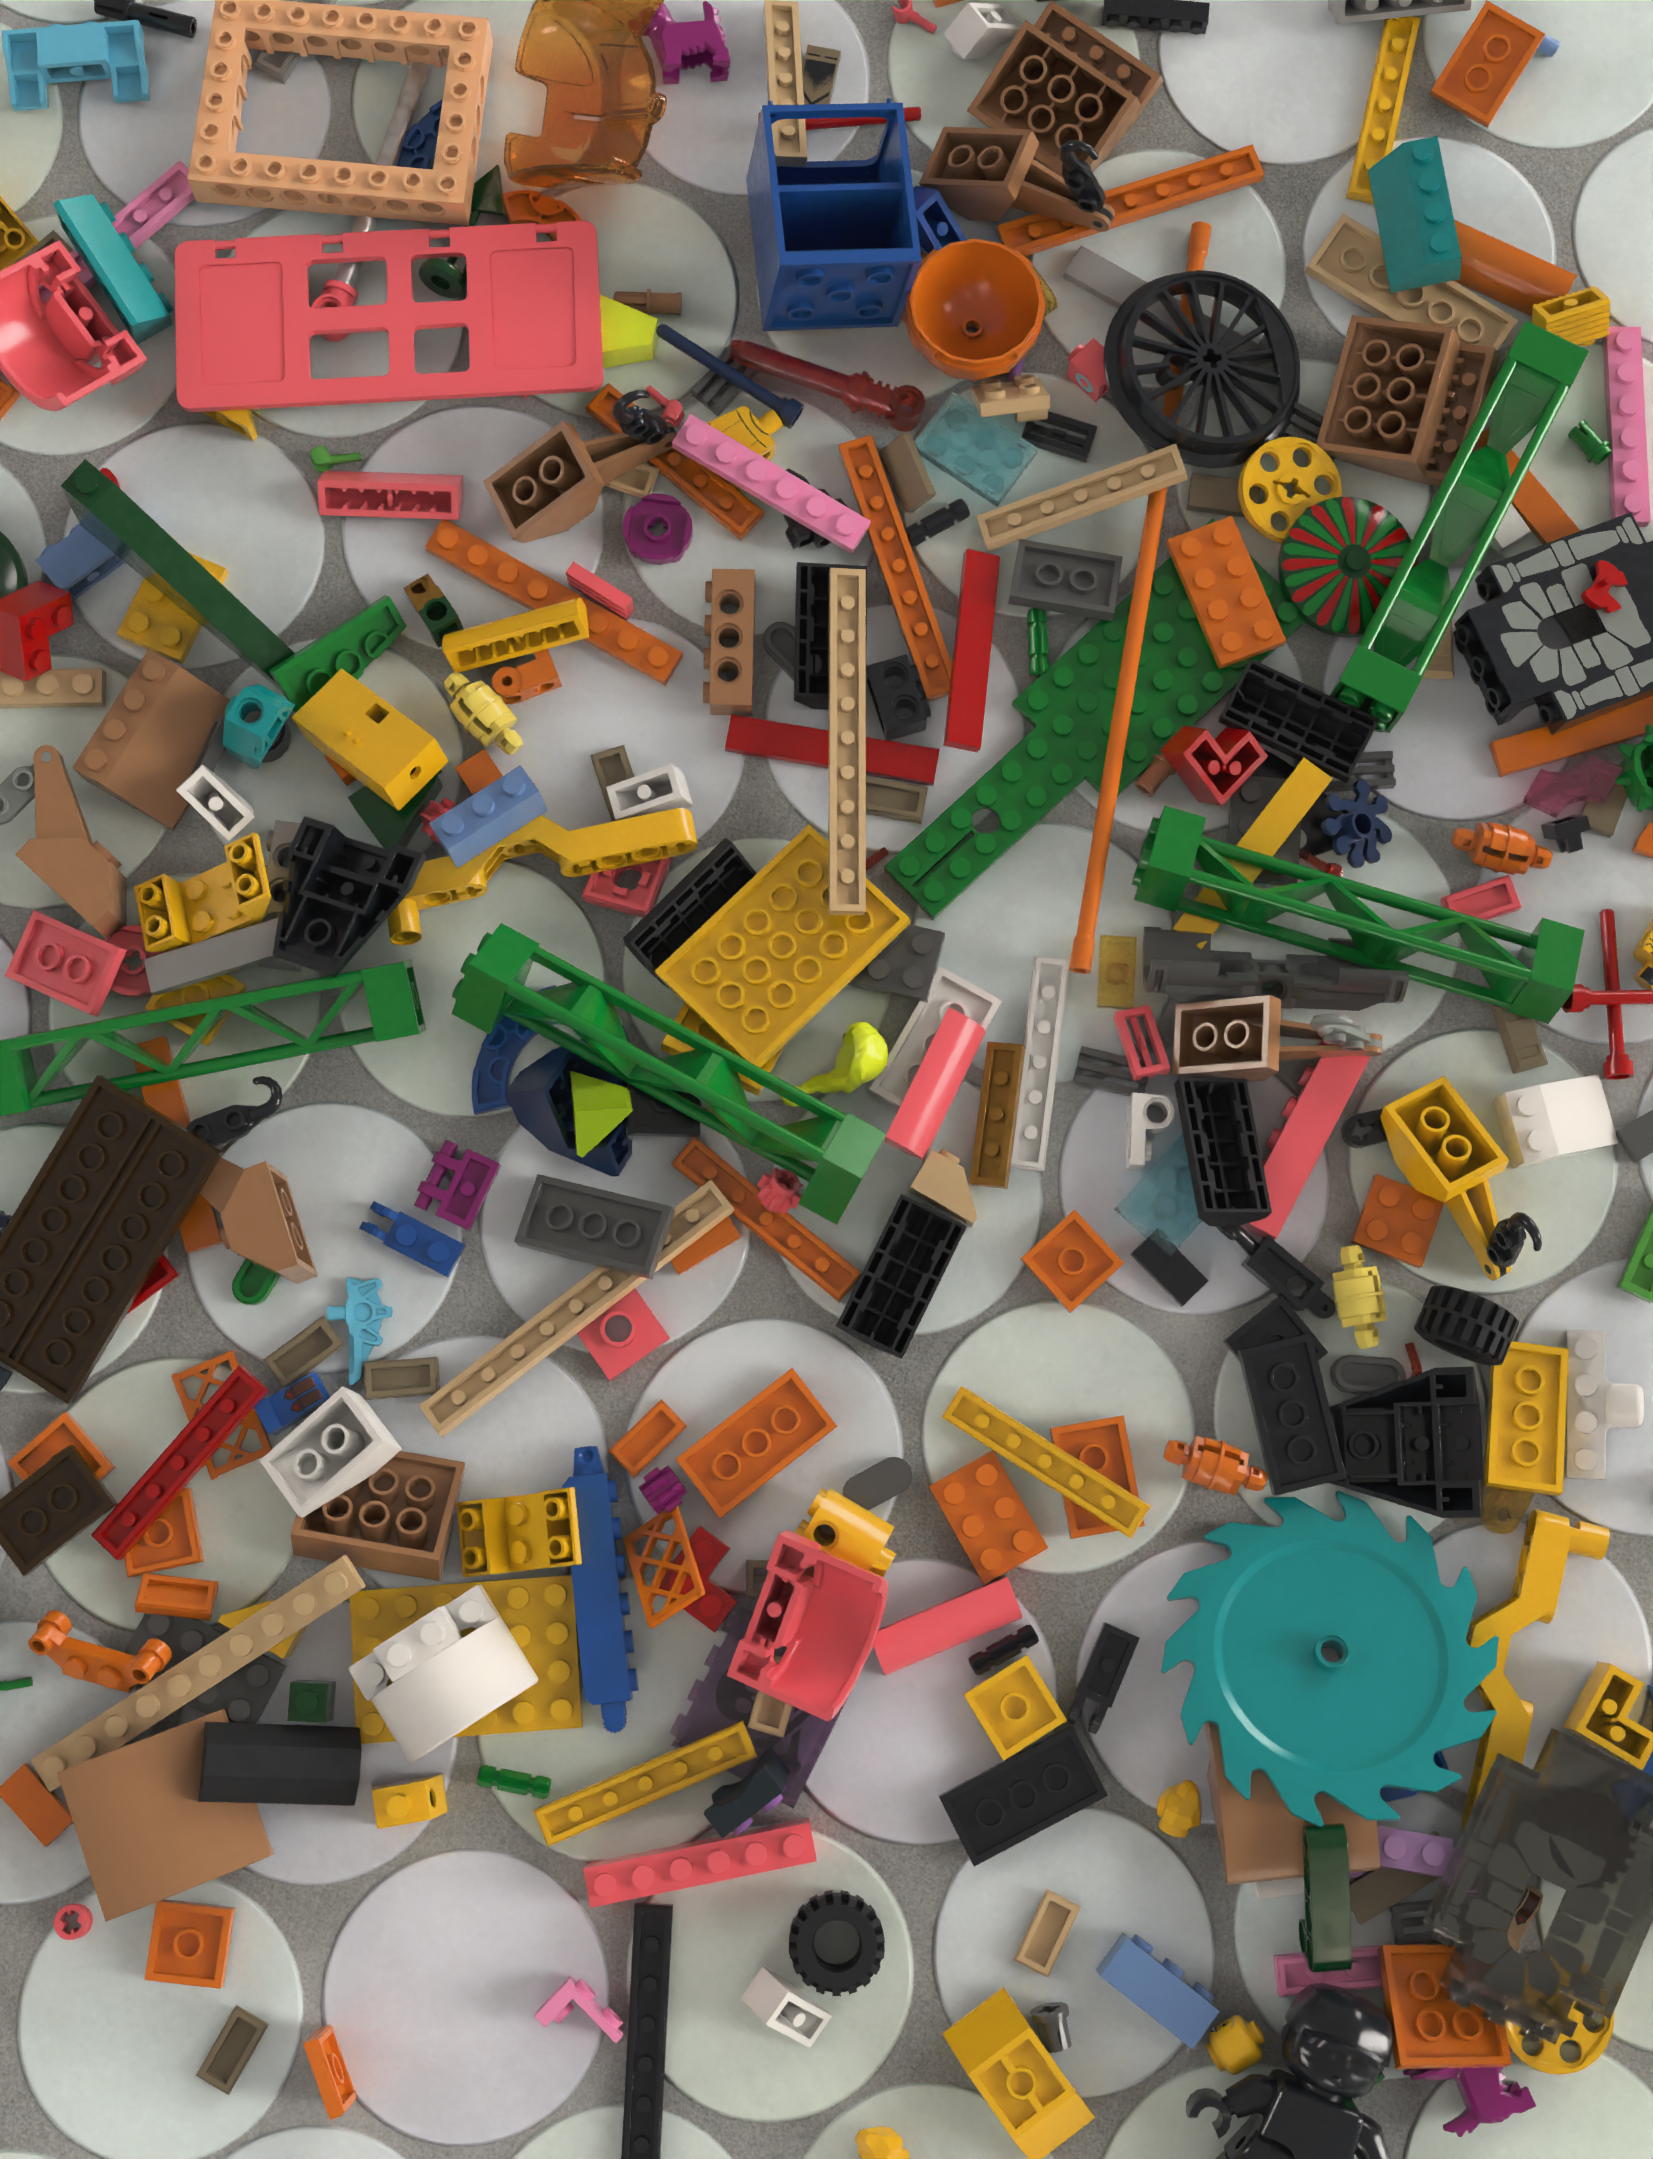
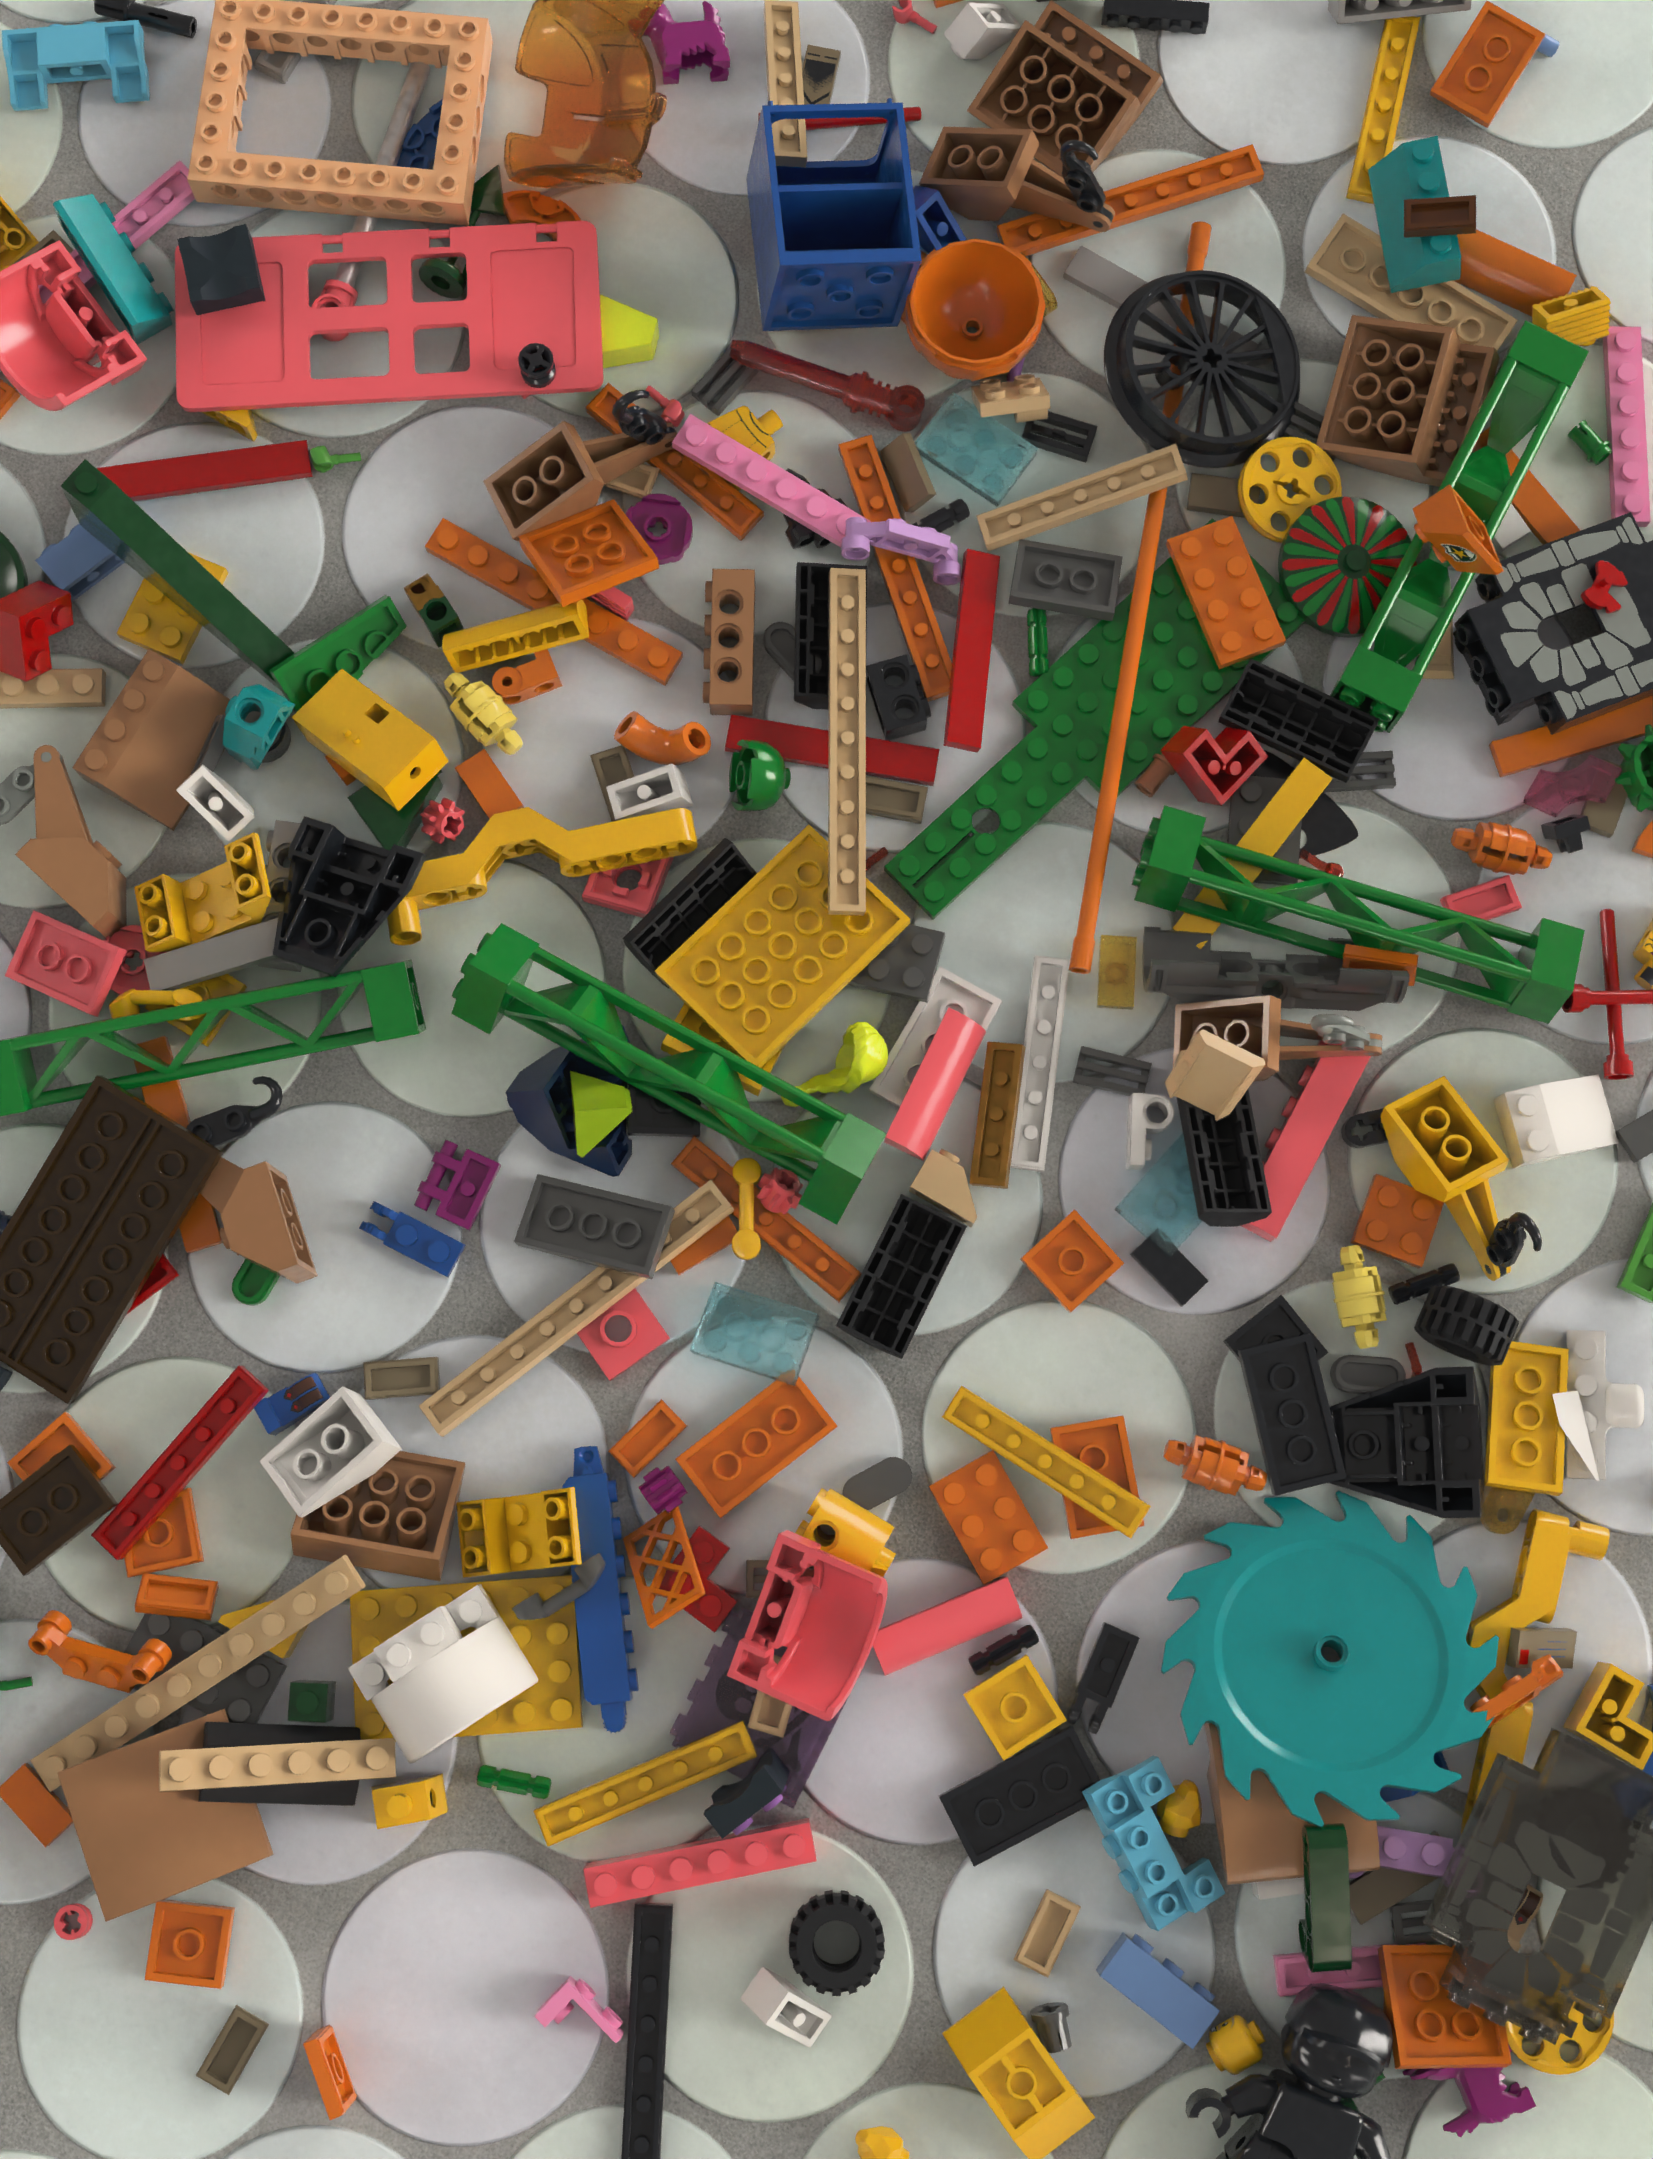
(129, 1001): none -> yellow bar
(191, 1408): orange window -> none
(212, 471): none -> red tile
(221, 270): none -> black brick
(276, 1764): none -> tan plate
(303, 1352): dark tan tile -> none
(364, 1319): medium azure piece -> none
(390, 495): coral brick -> none
(488, 816): medium blue brick -> none
(496, 1063): blue tile -> none
(533, 357): none -> black wheel
(588, 552): none -> orange plate
(588, 1574): none -> dark grey bar
(651, 302): medium nougat axle -> none
(662, 745): none -> orange cylinder
(746, 1242): none -> yellow bar
(754, 1333): none -> clear light blue plate
(757, 776): none -> green cylinder
(786, 409): dark blue piece -> none
(906, 539): none -> lavender plate
(1087, 369): coral brick -> none
(1141, 1848): none -> medium azure bracket
(1149, 1069): coral tile -> none
(1213, 1074): none -> tan slope
(1274, 1267): black piece -> none
(1357, 825): dark blue animal -> none
(1373, 958): none -> orange tile
(1422, 1283): none -> black axle
(1440, 216): none -> reddish brown tile
(1456, 533): none -> orange slope
(1519, 1040): dark tan tile -> none
(1519, 1690): none -> orange hinge
(1534, 1643): none -> dark tan tile
(1573, 1423): none -> white sticker

